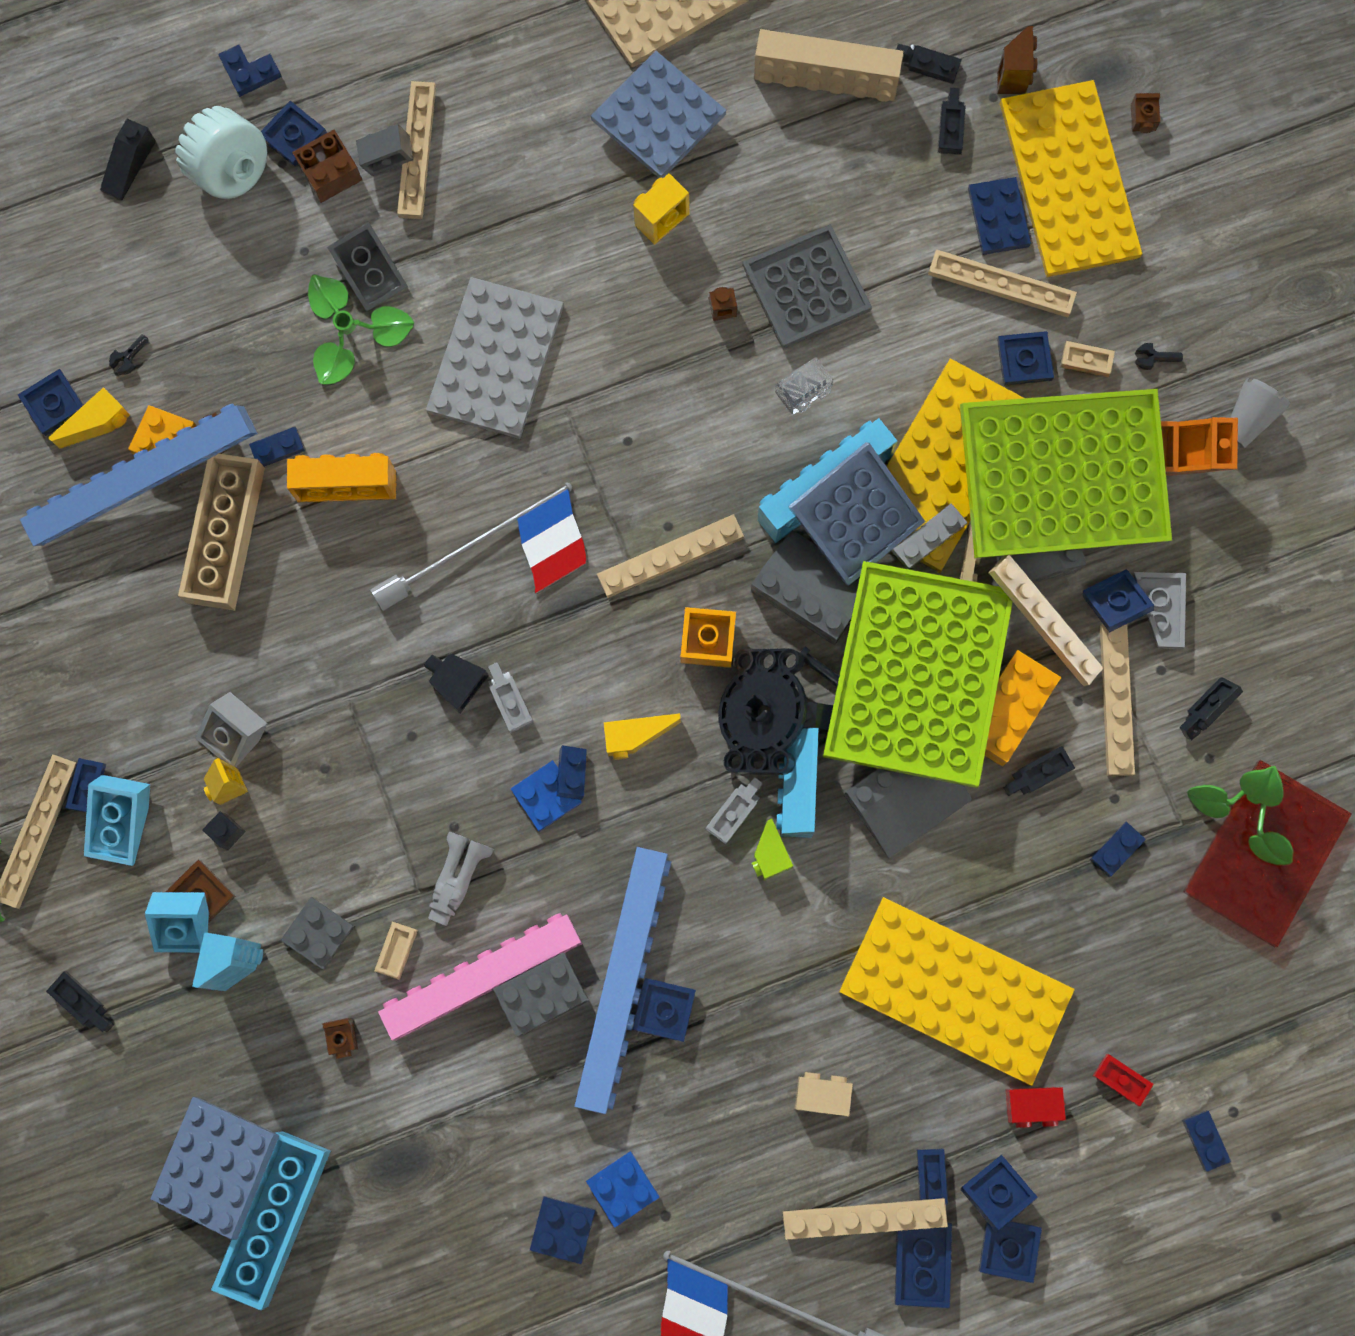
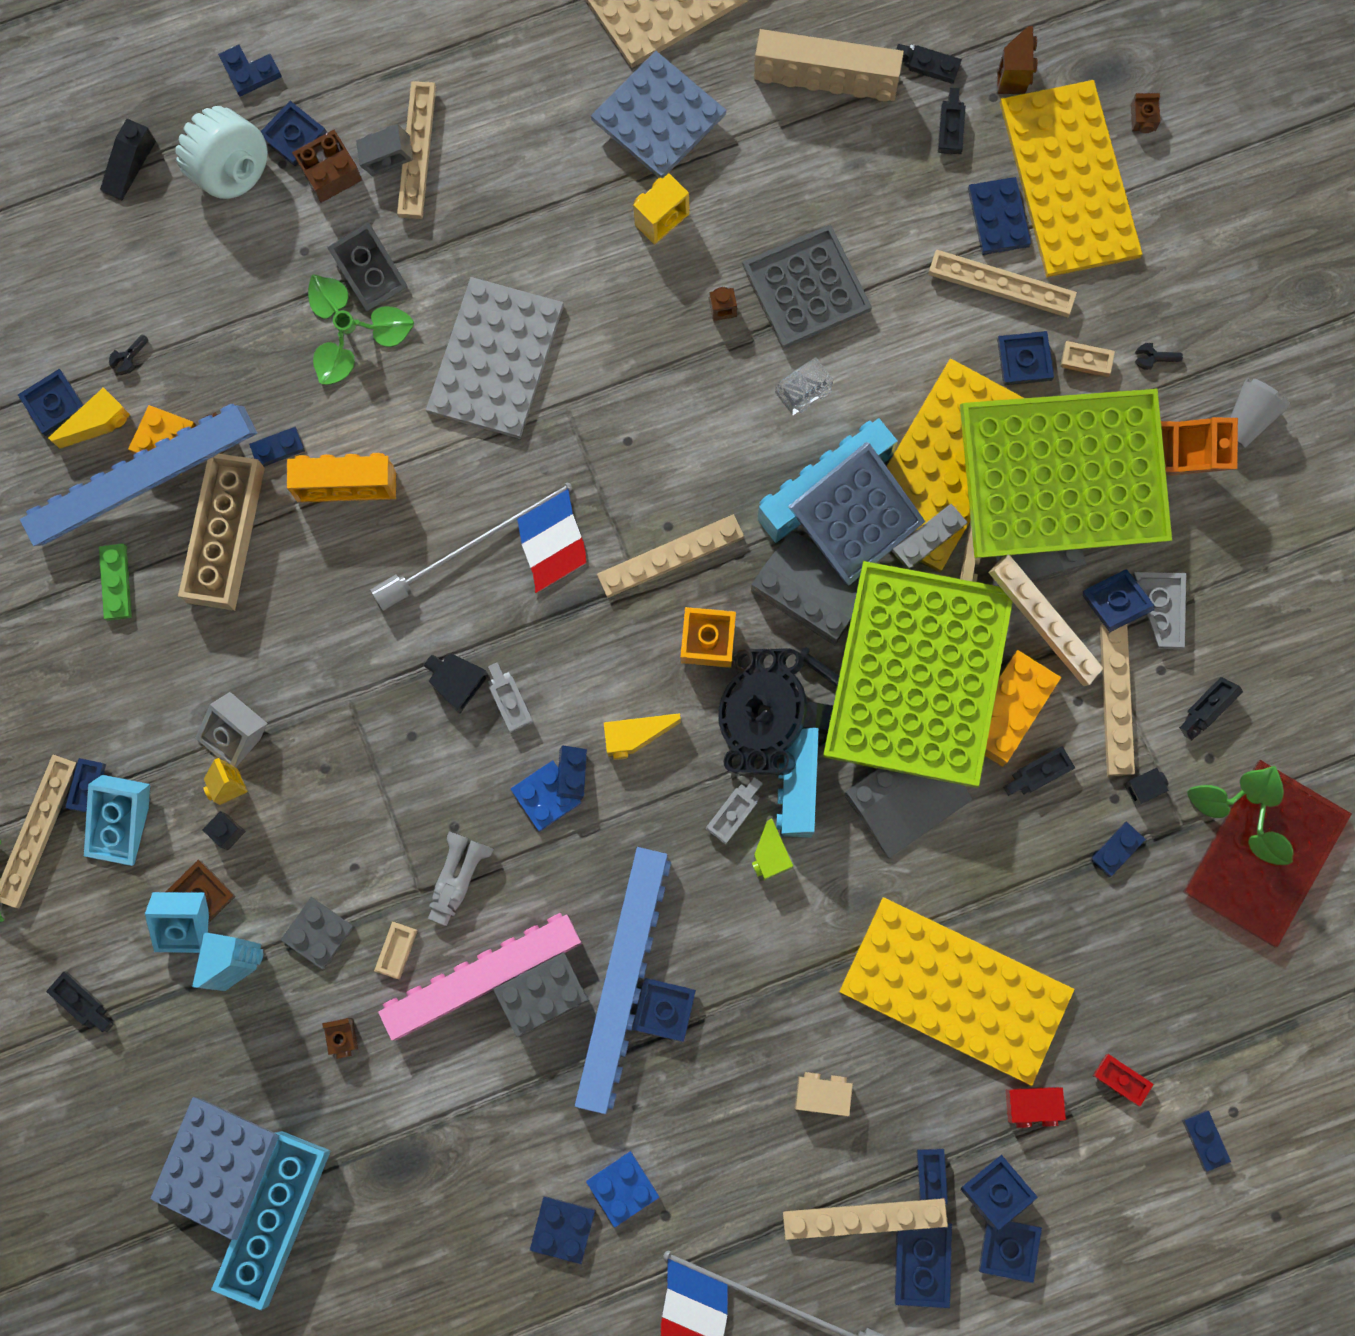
(115, 582): none -> bright green plate
(1147, 786): none -> black brick

